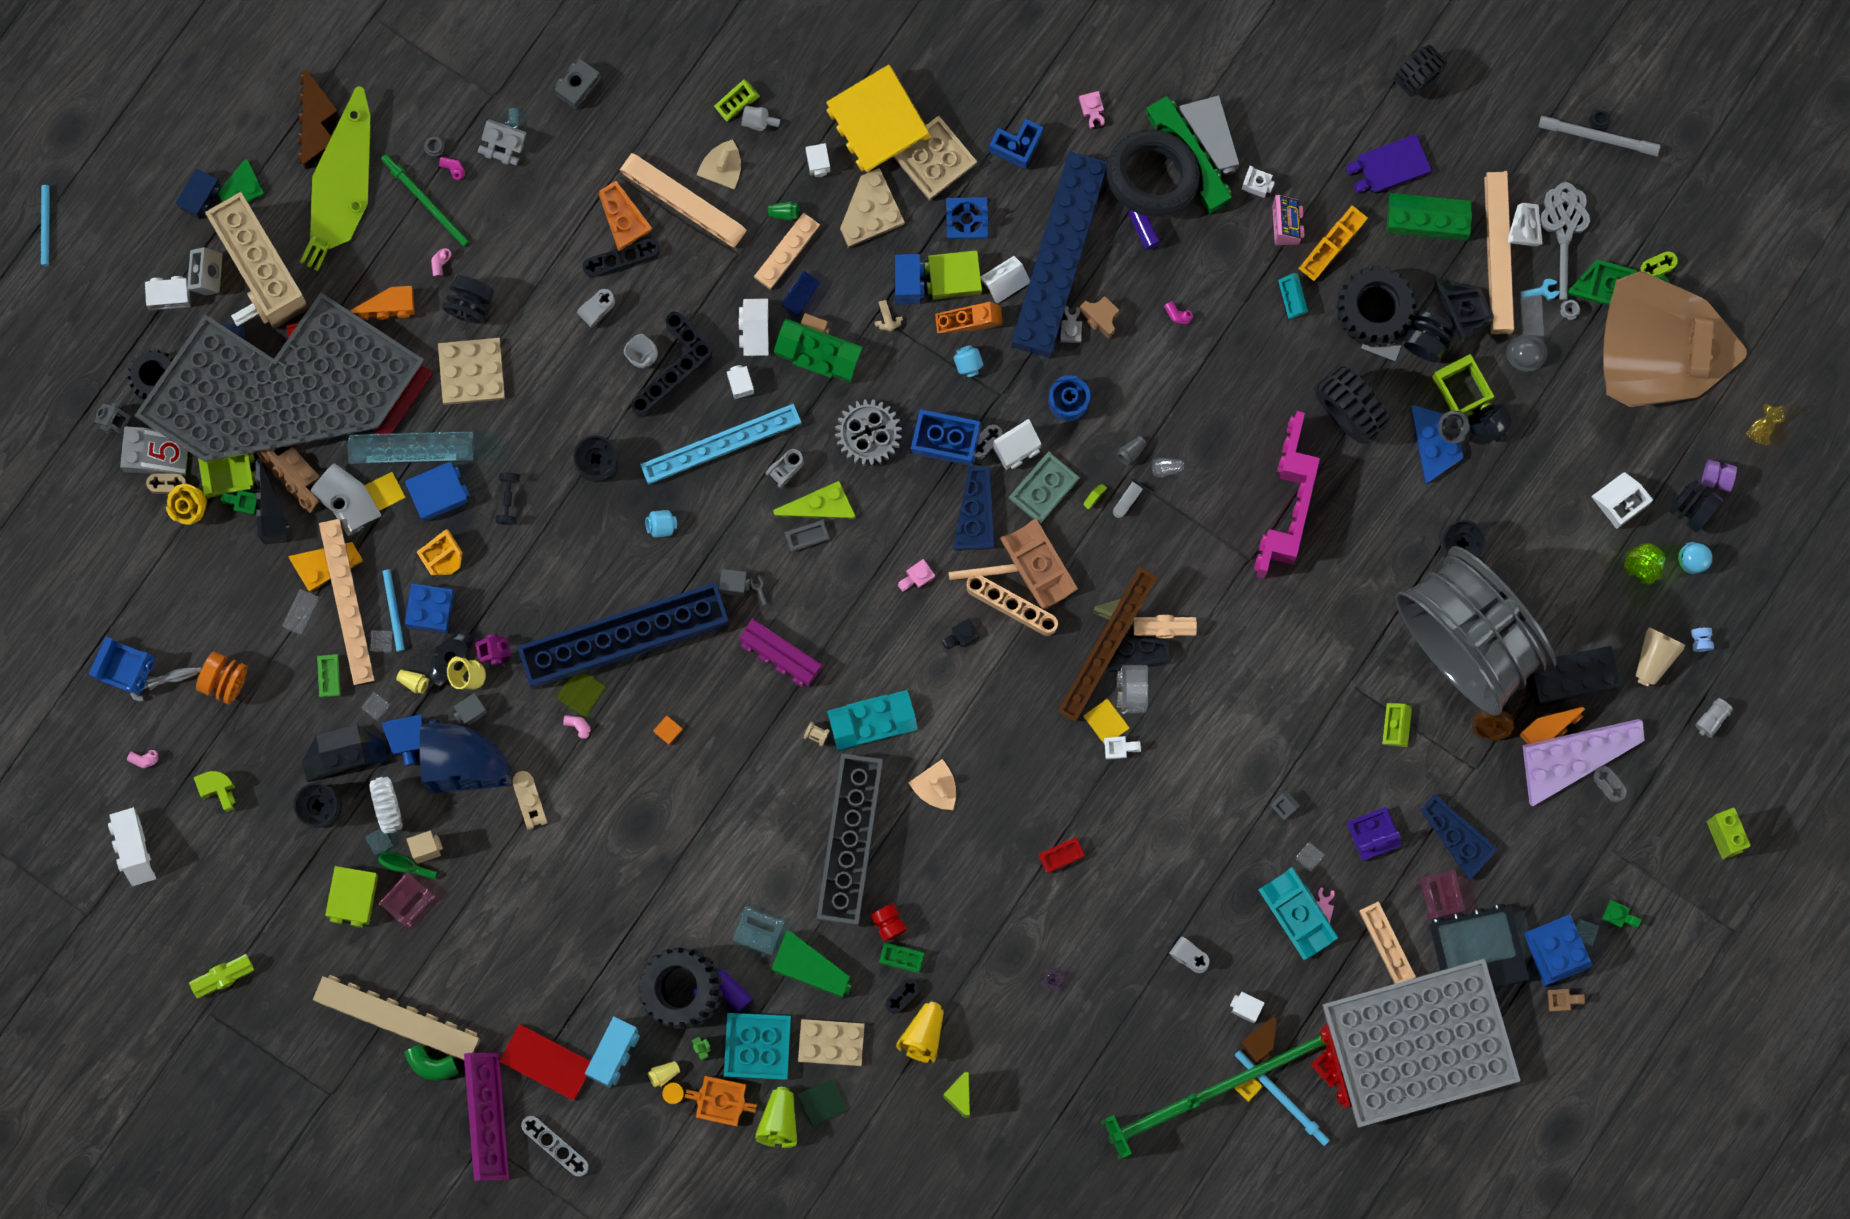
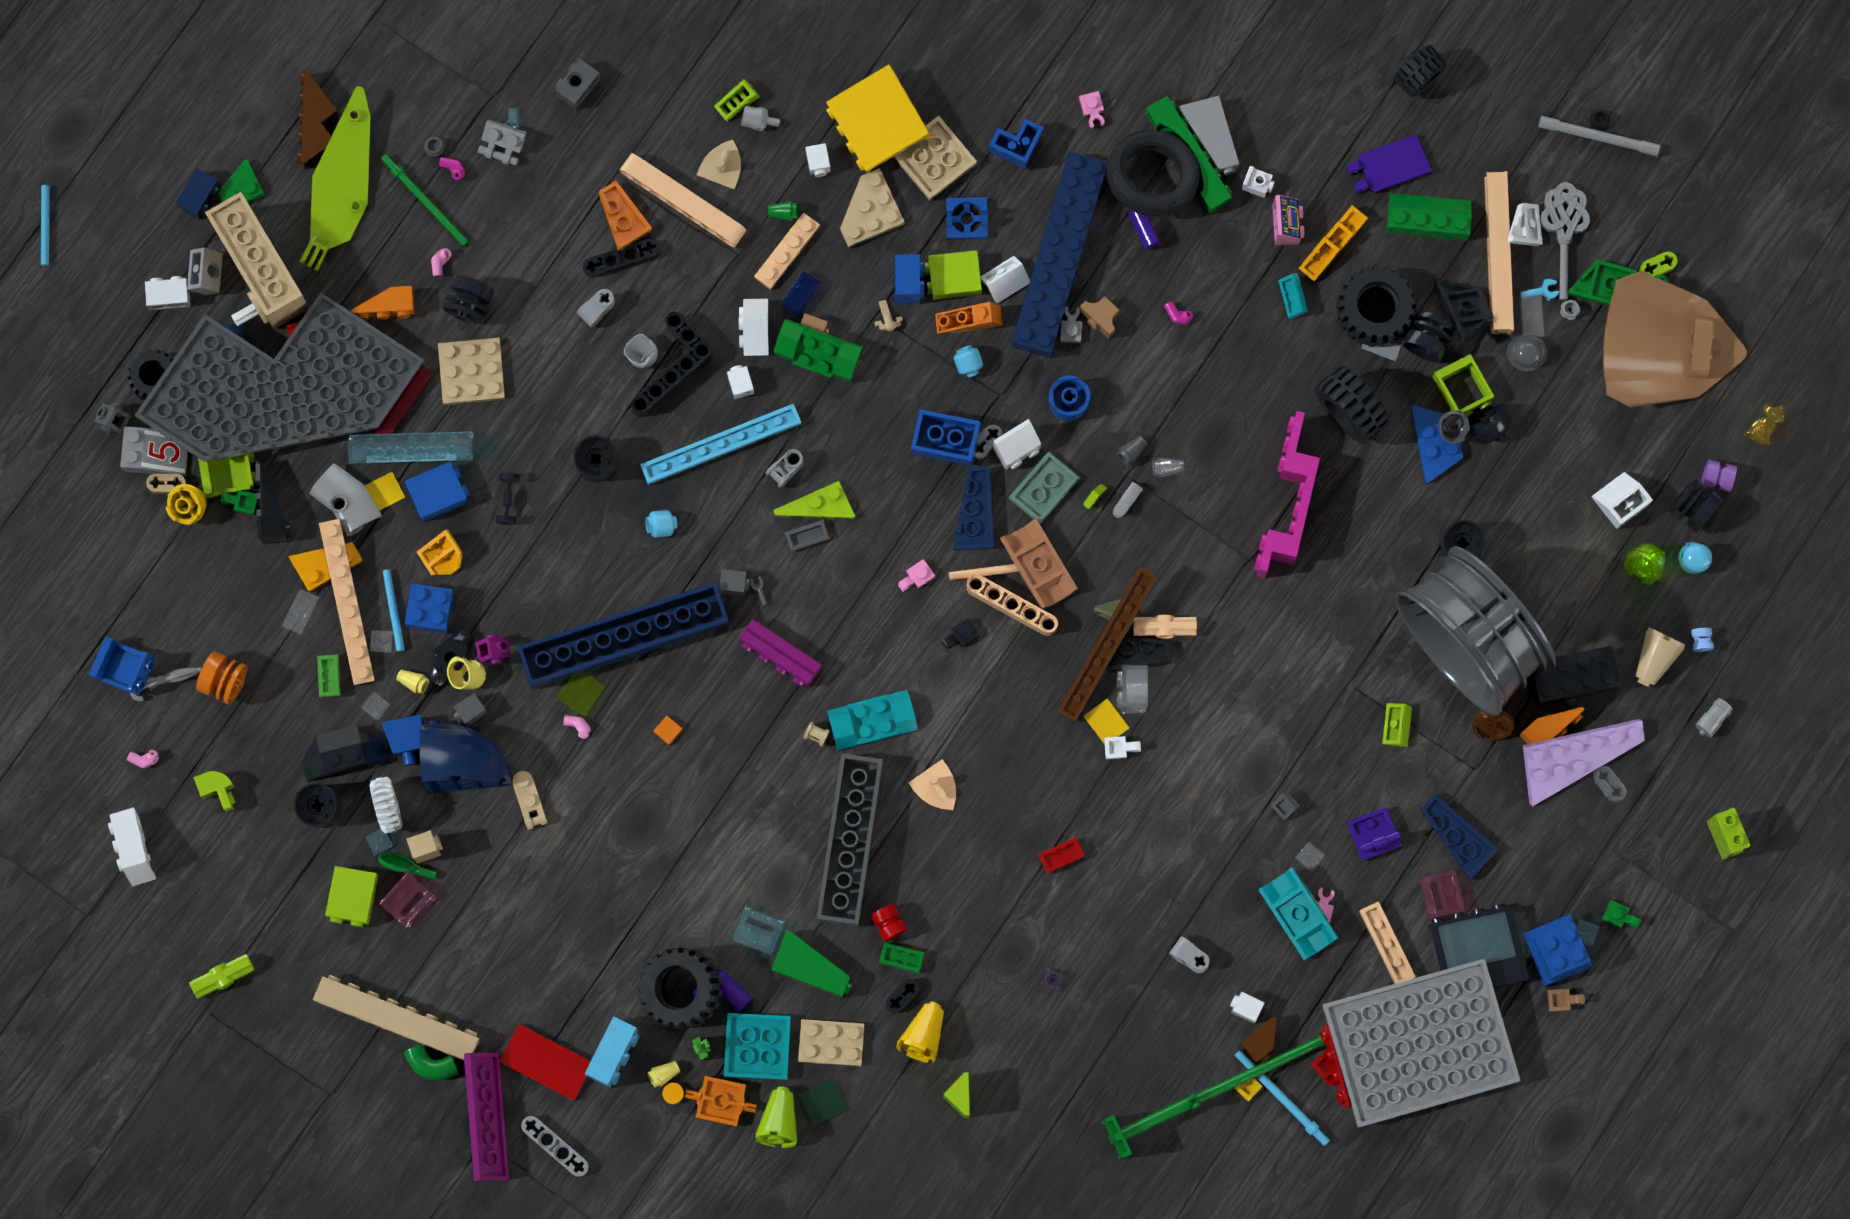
(293, 473): medium nougat bracket -> none
(875, 449): light grey gear -> none

